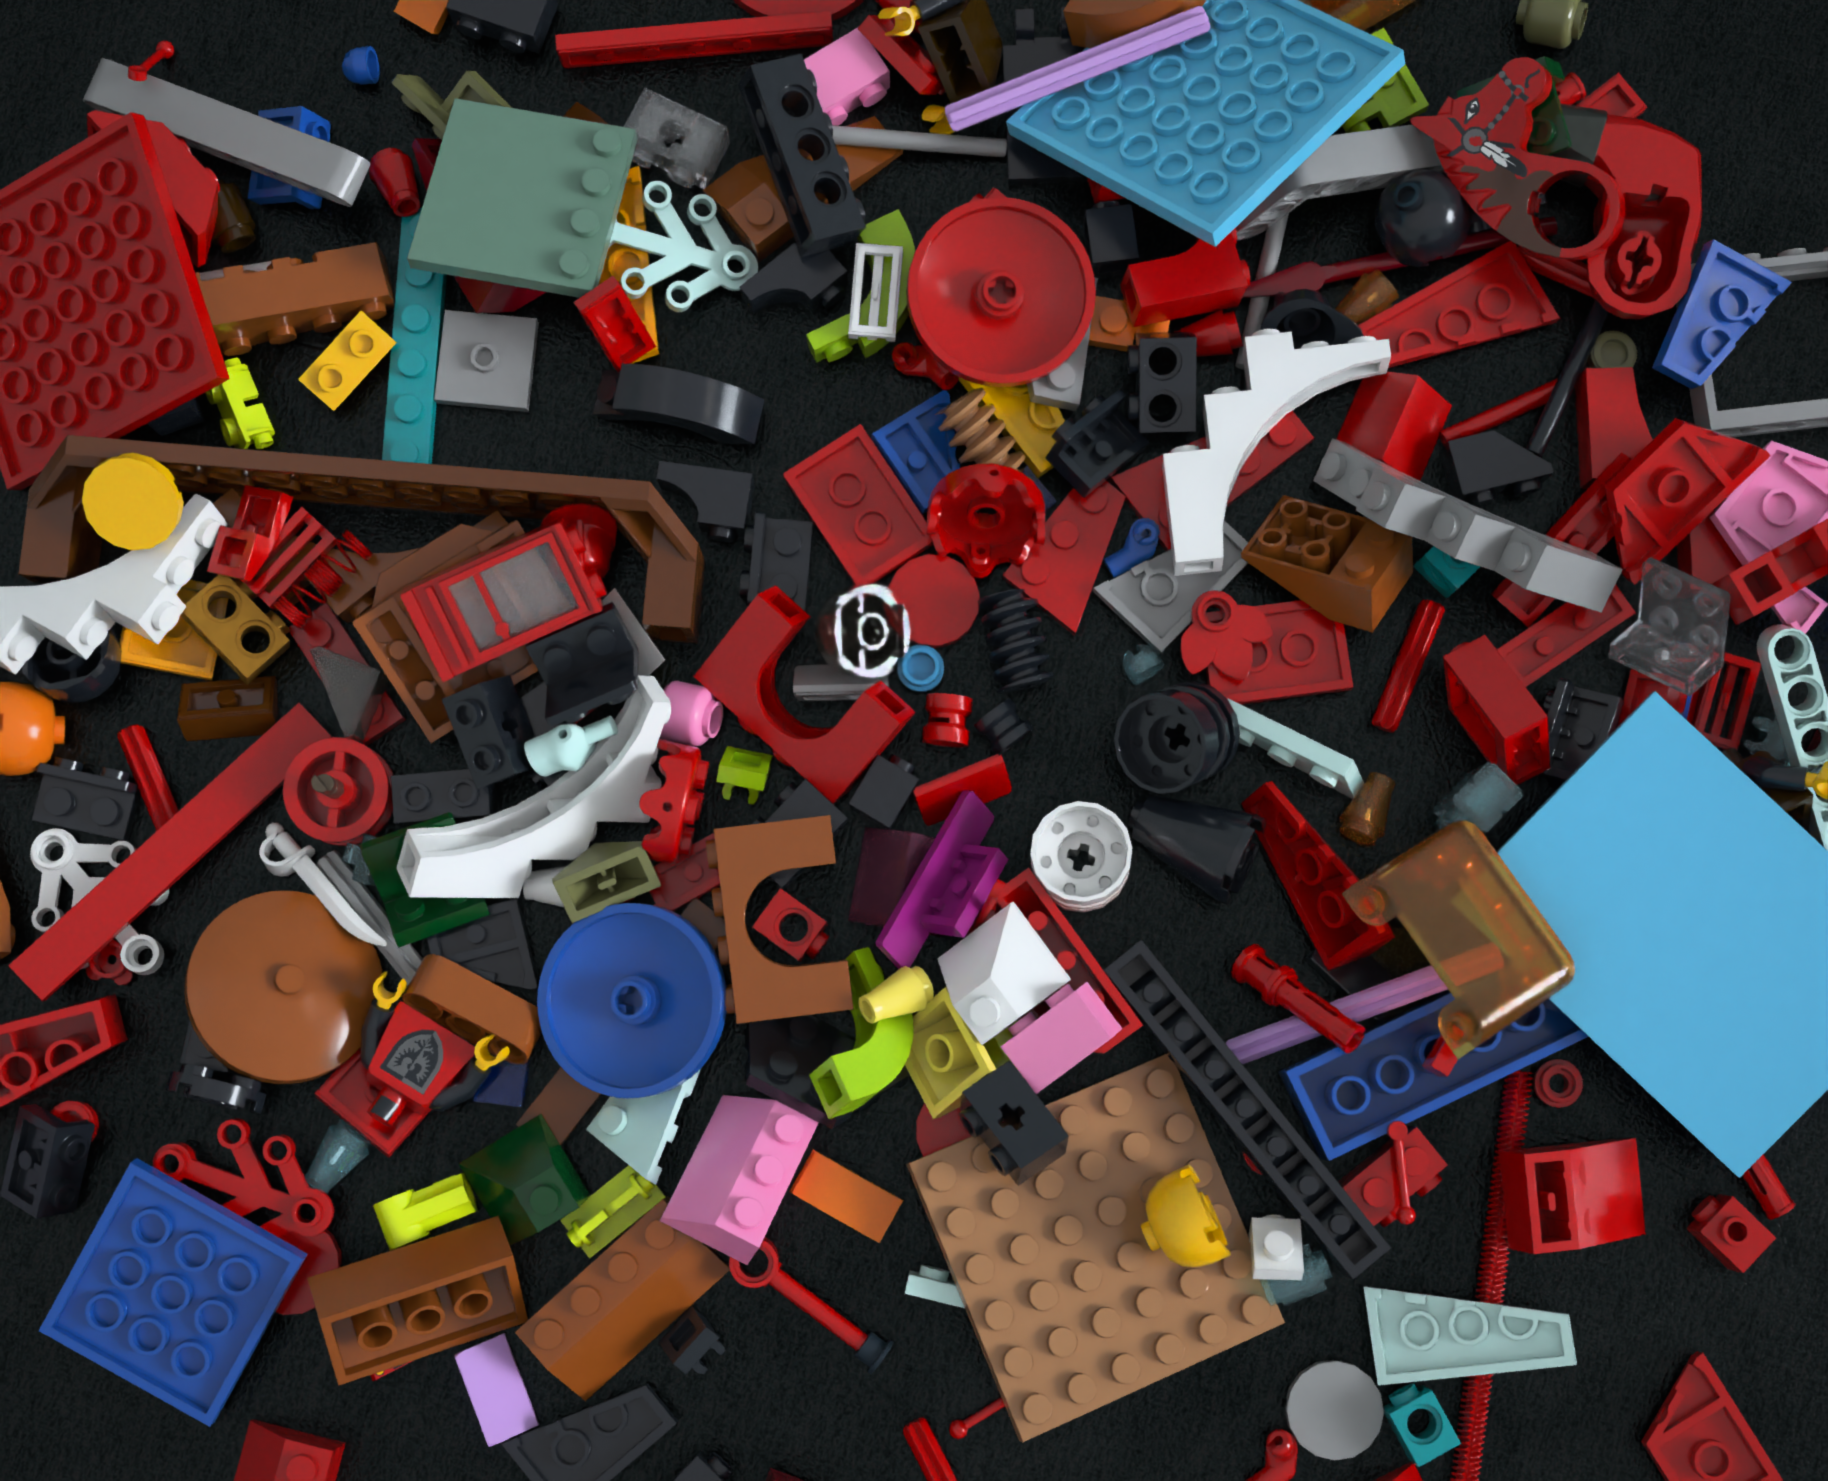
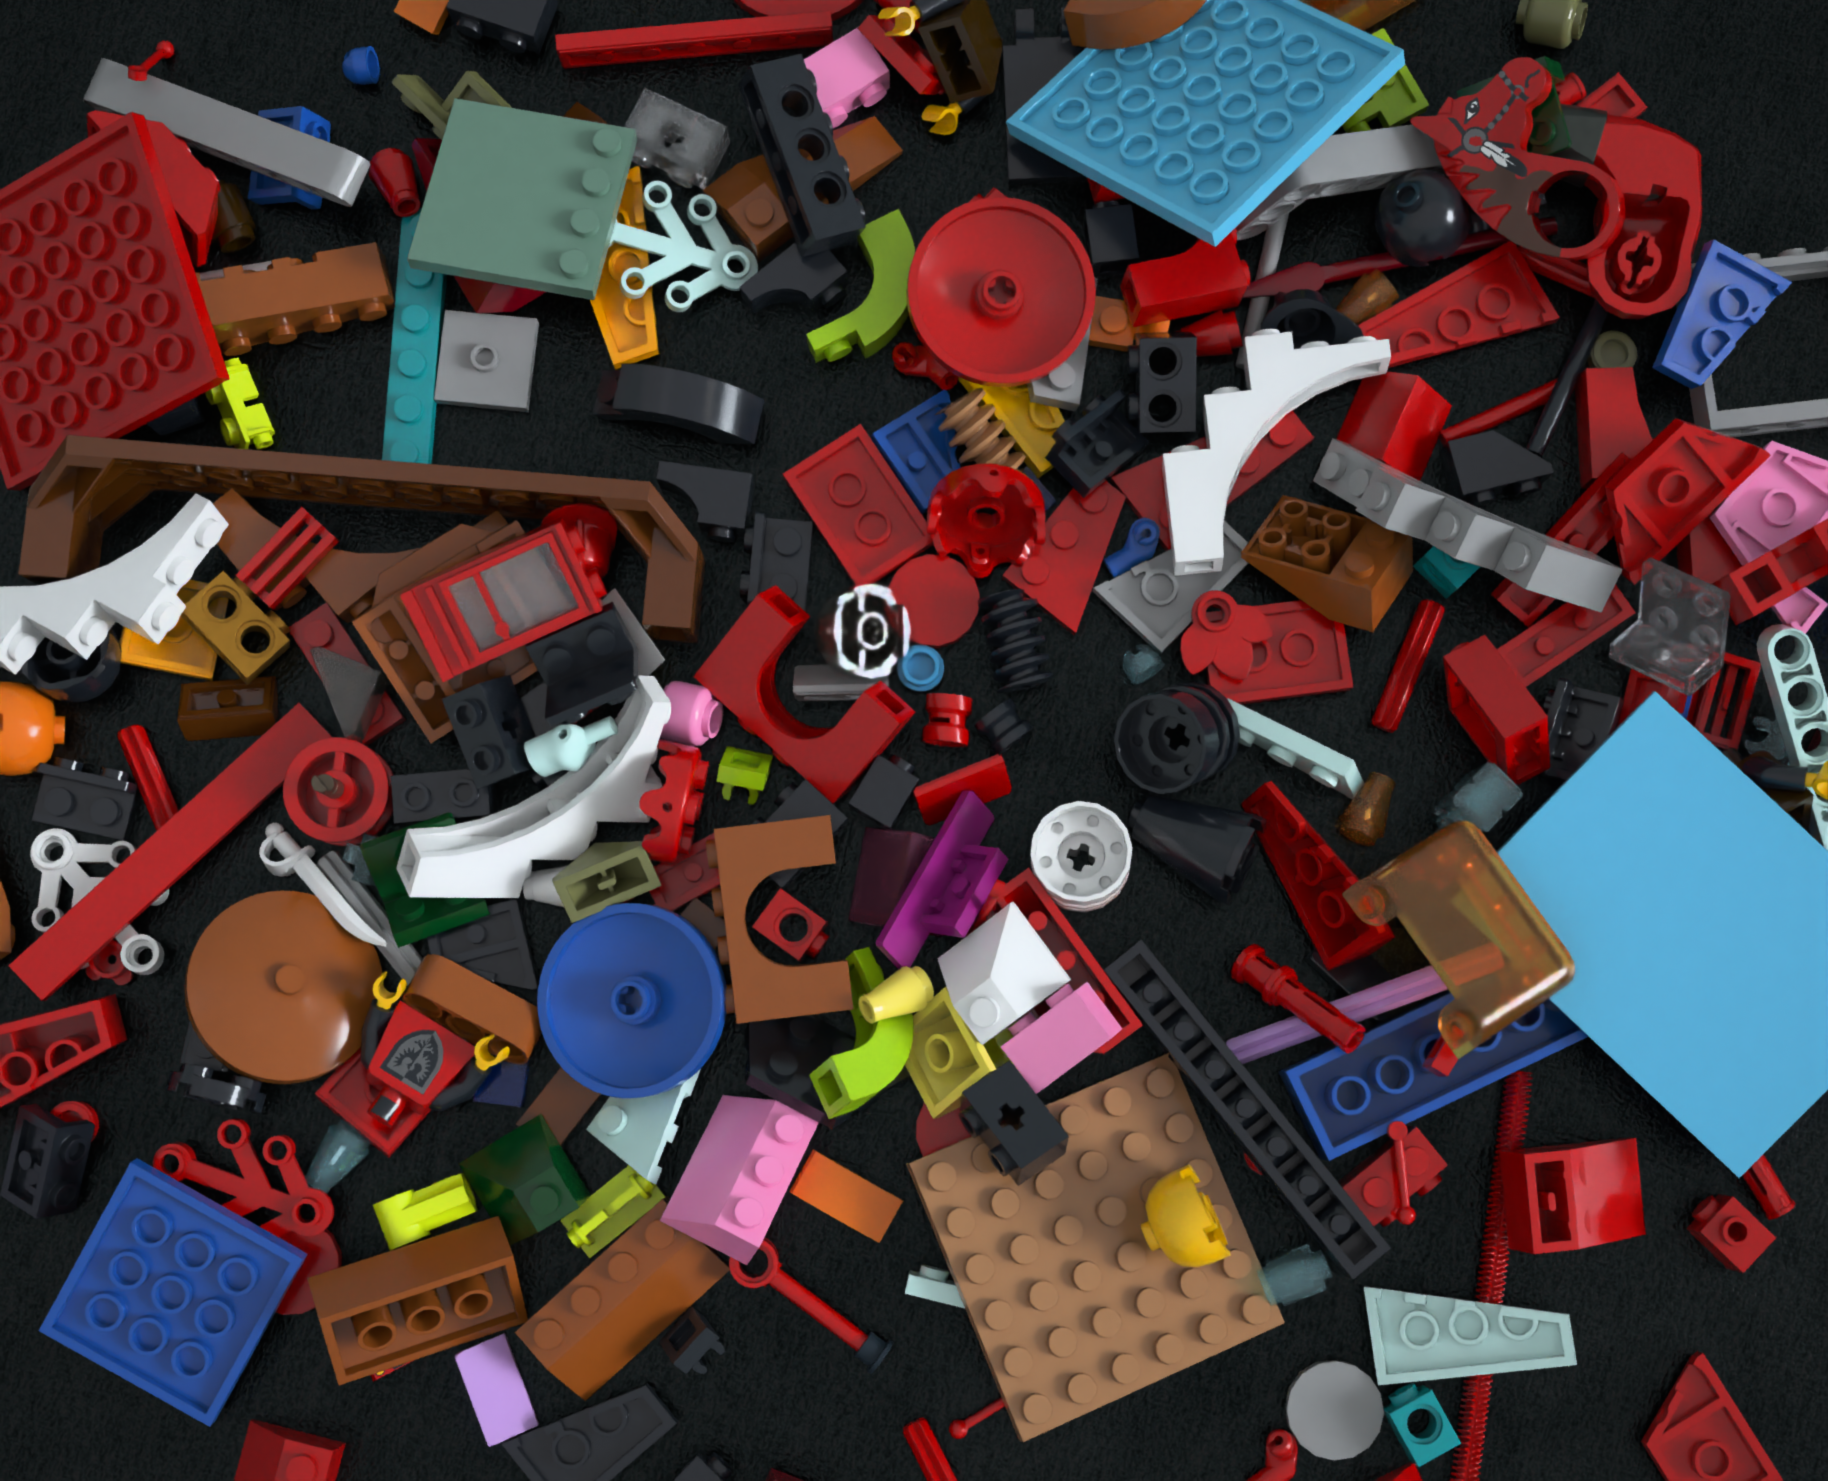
(132, 501): yellow tile -> none
(258, 523): red slope -> none
(323, 578): red piece -> none
(347, 360): yellow hinge -> none
(615, 323): red plate -> none
(872, 330): white tile -> none
(919, 141): light grey bar -> none
(1077, 68): lavender axle -> none
(1276, 1248): white bracket -> none
(1572, 1083): red plate -> none

